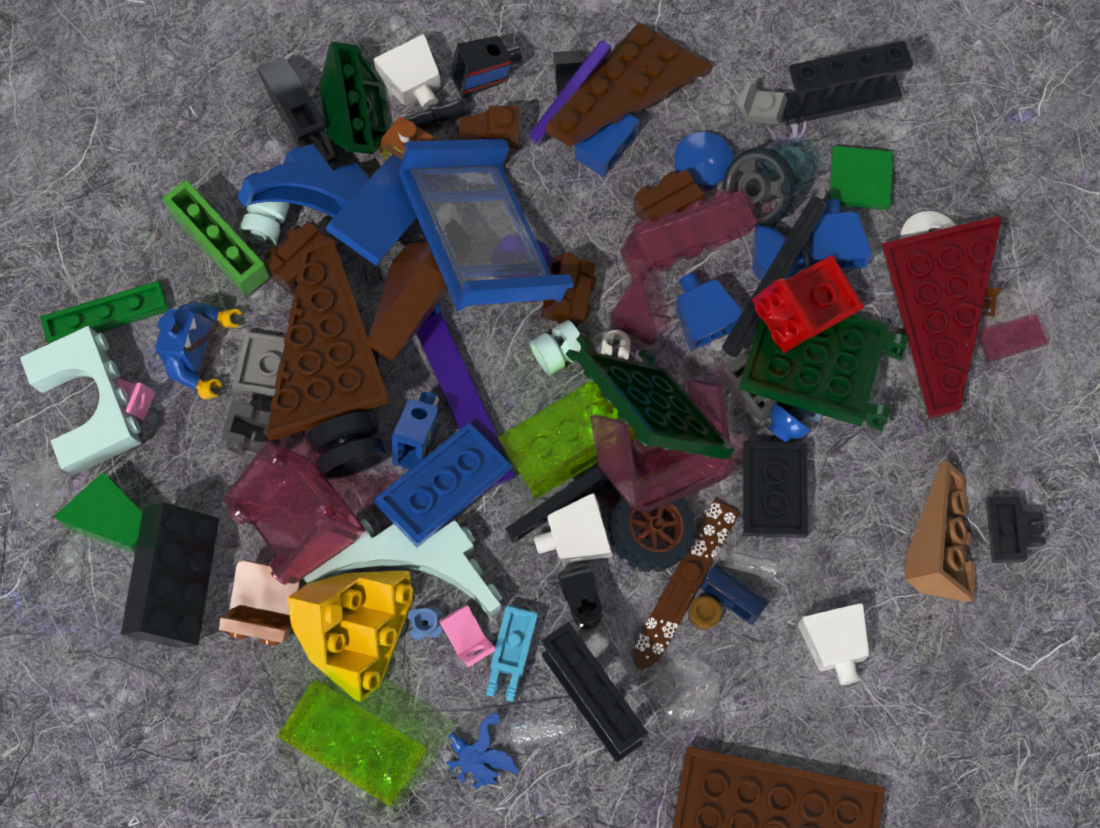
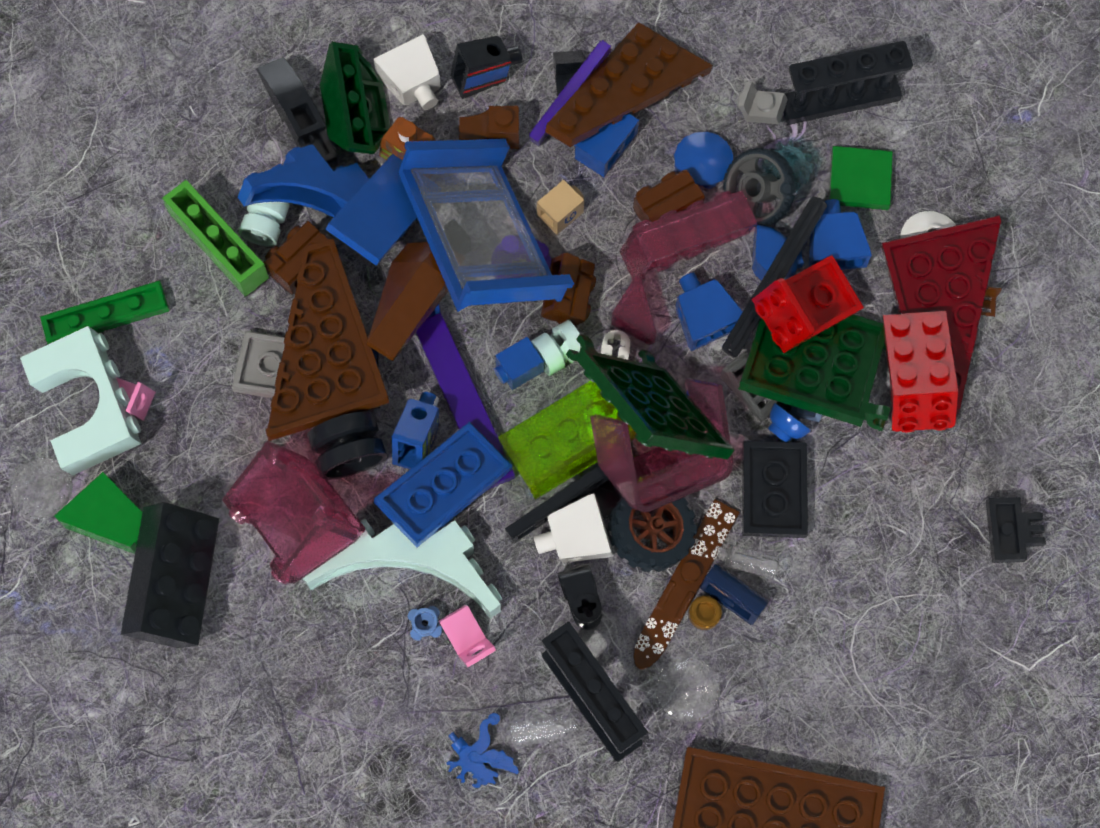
(186, 343): blue torso -> none
(246, 429): dark grey cylinder -> none
(258, 605): bracket -> none
(352, 625): yellow brick -> none
(353, 744): clear neon green brick -> none
(437, 115): black pin -> none
(512, 648): medium azure hinge -> none
(518, 364): none -> blue brick
(560, 206): none -> tan brick
(837, 640): white torso -> none
(921, 371): none -> red bracket
(938, 549): medium nougat wedge -> none
(1011, 338): clear pink tile -> none

